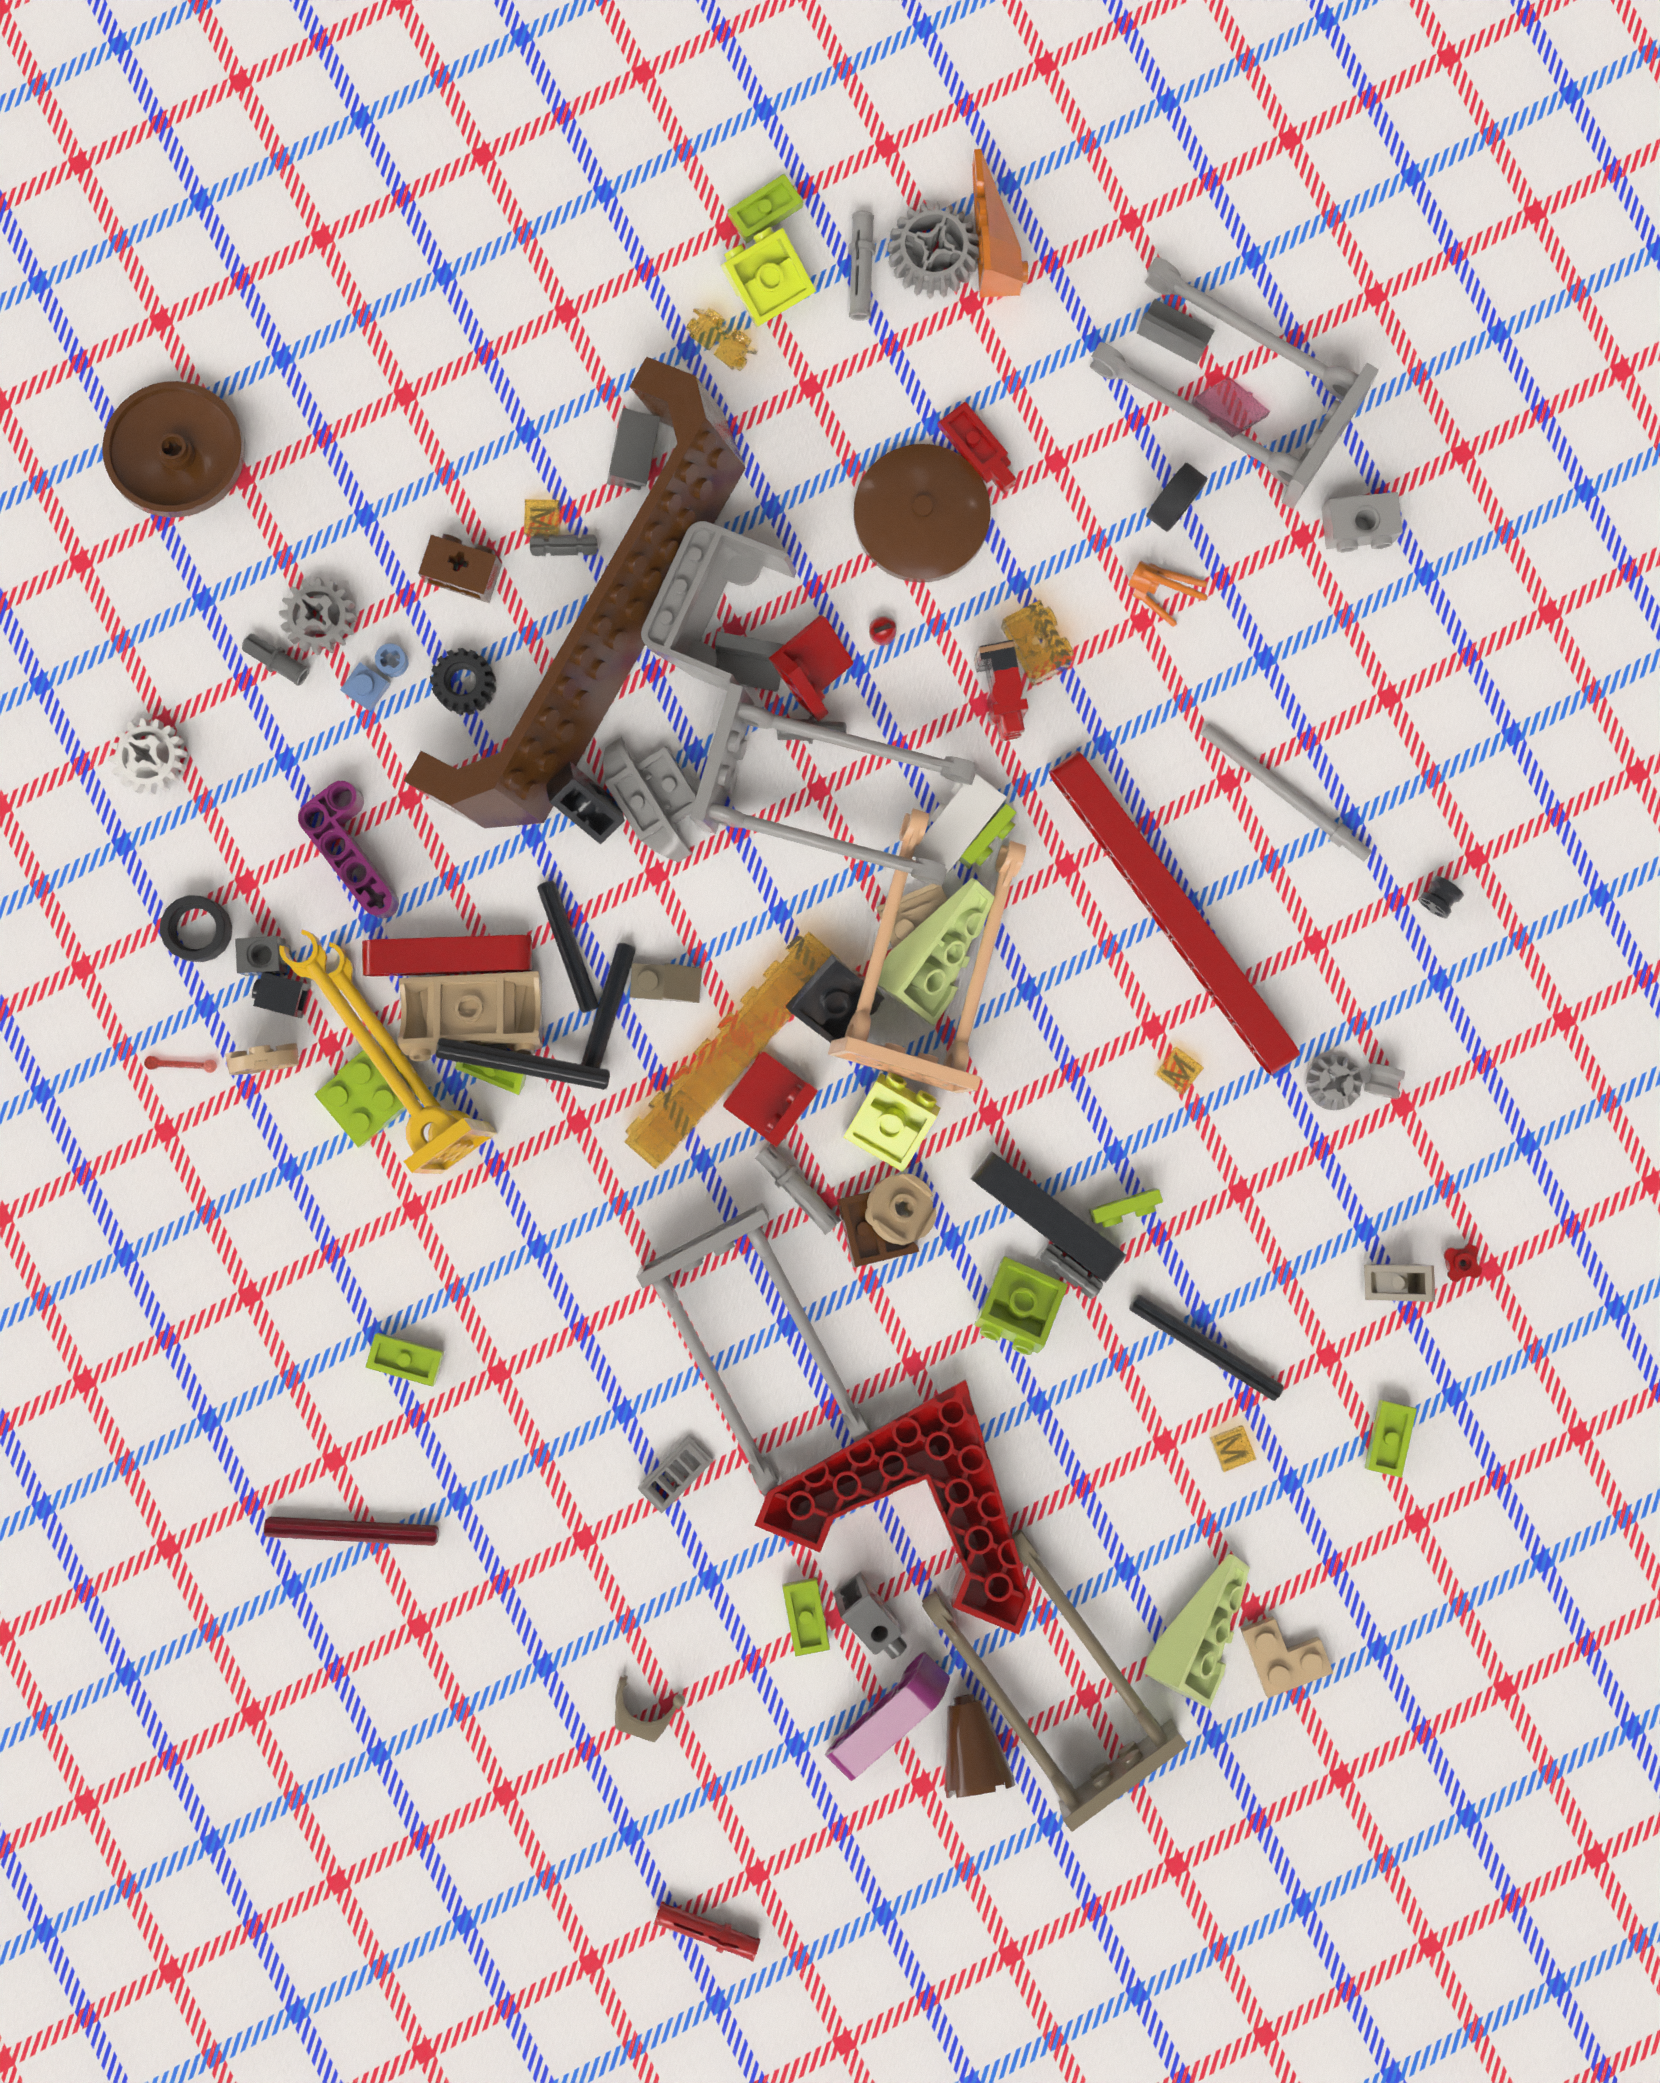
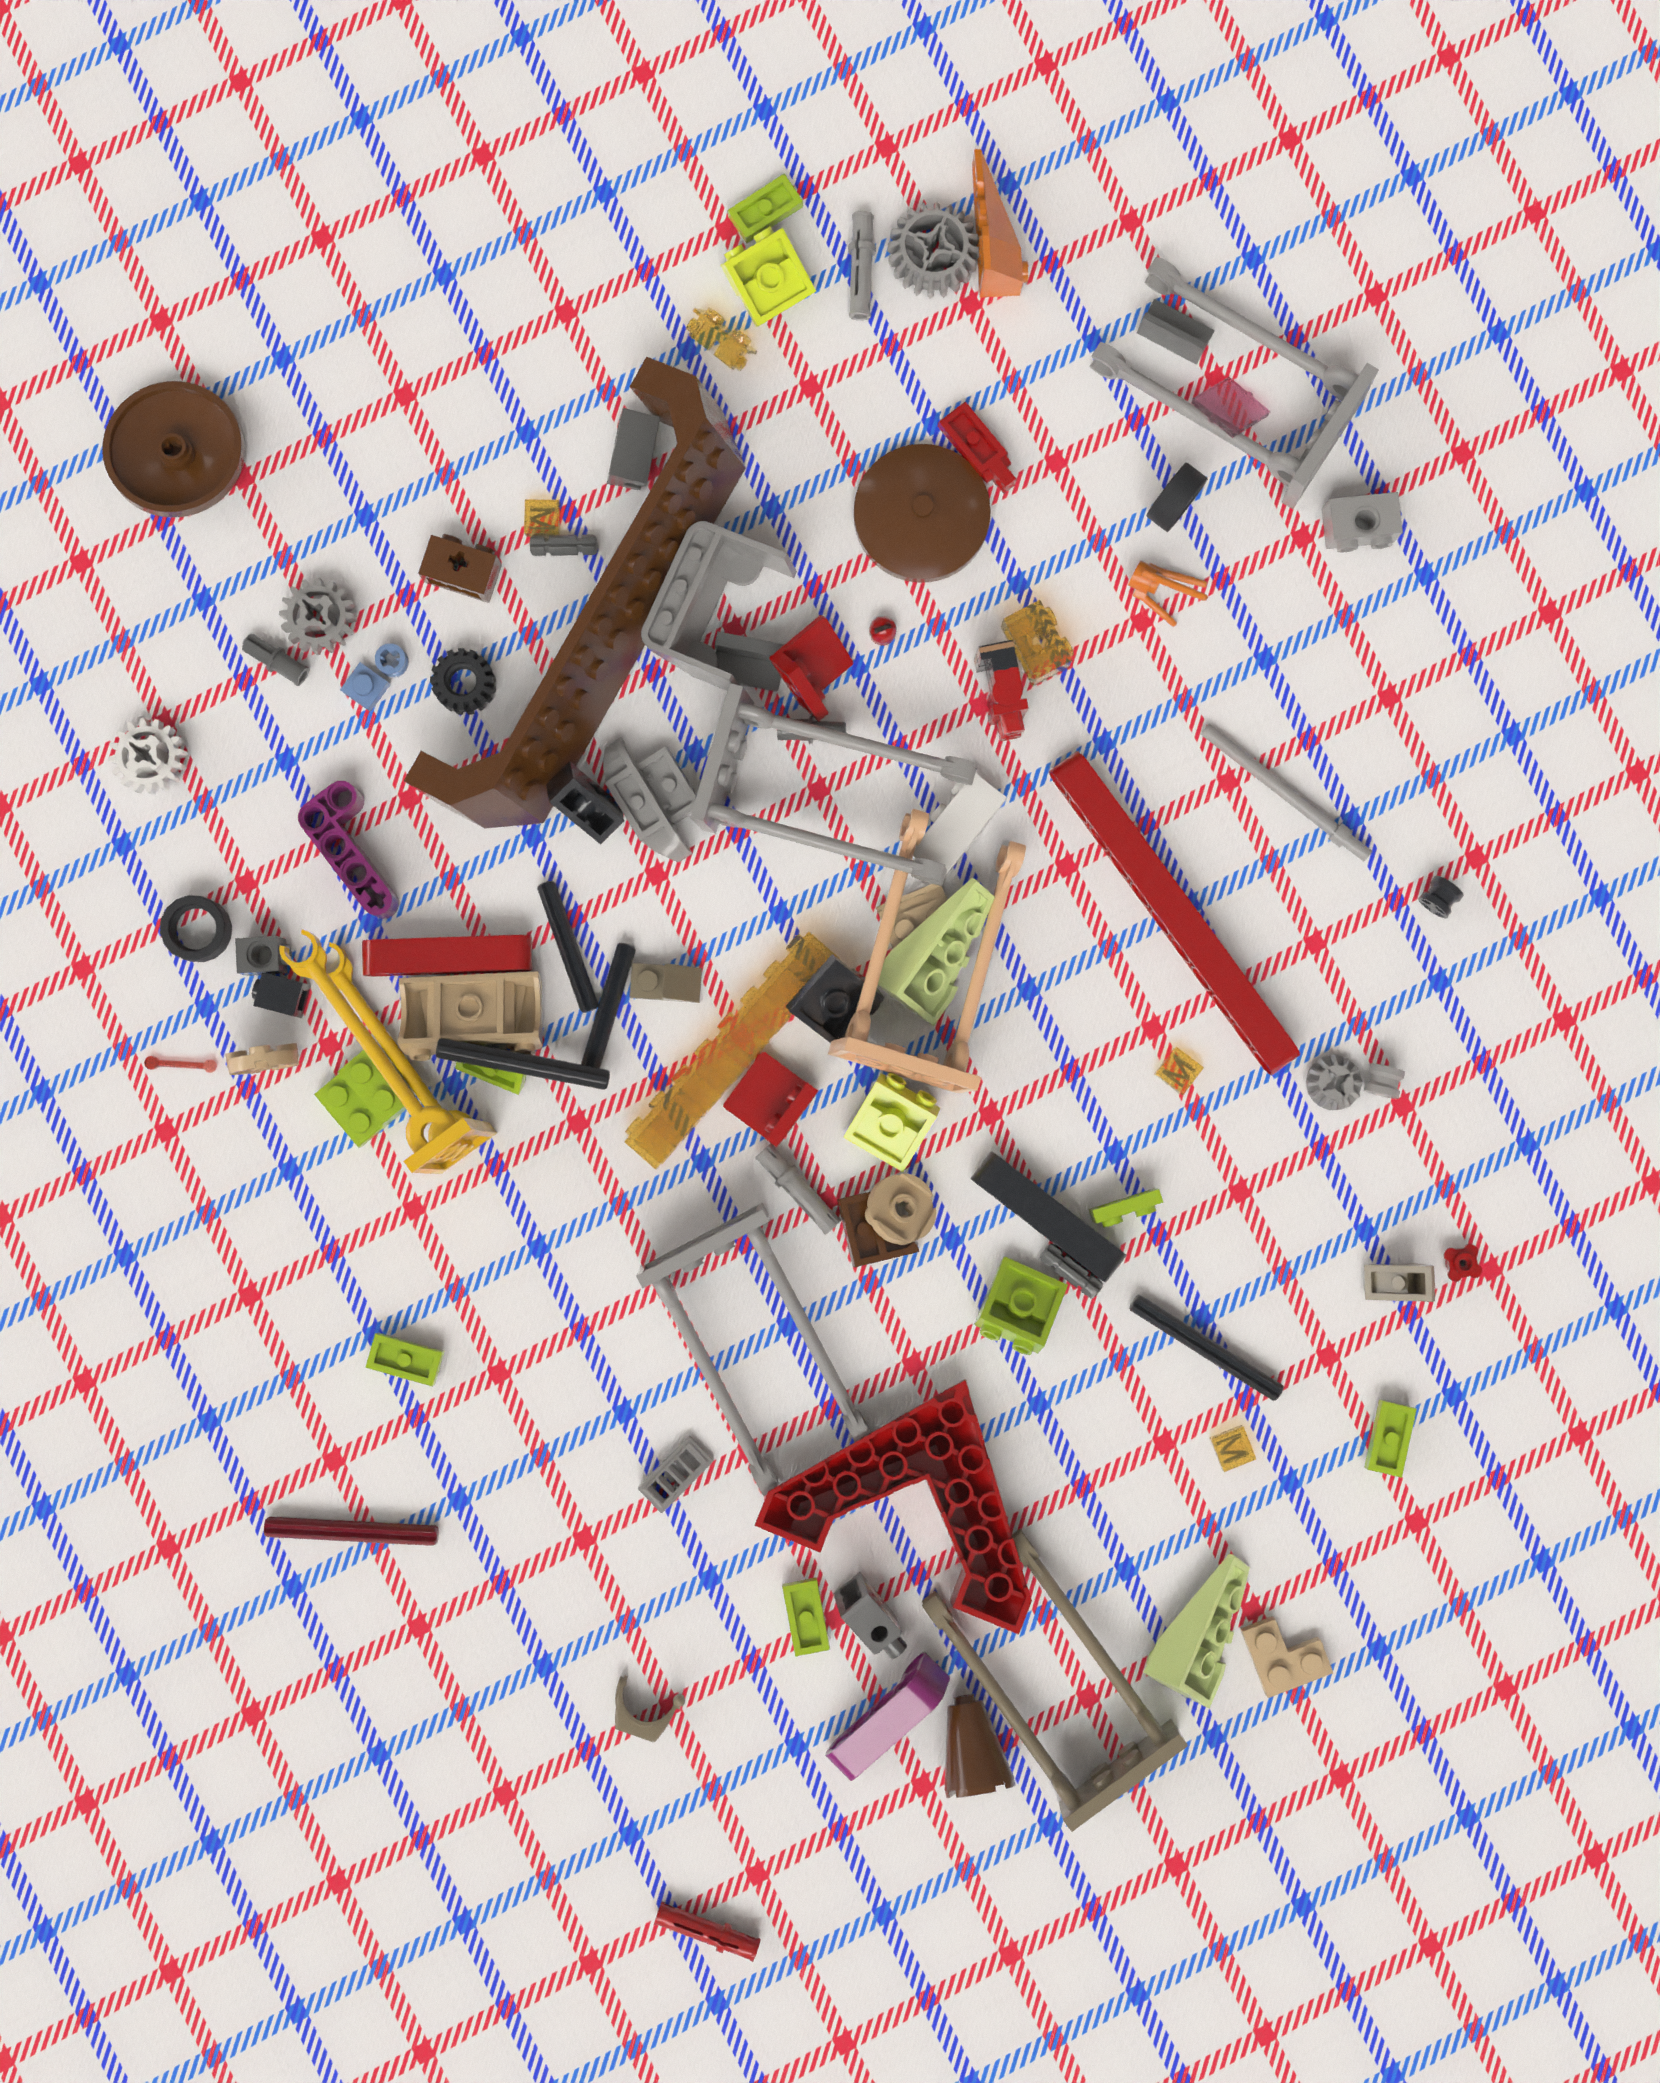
(999, 826): lime plate -> none

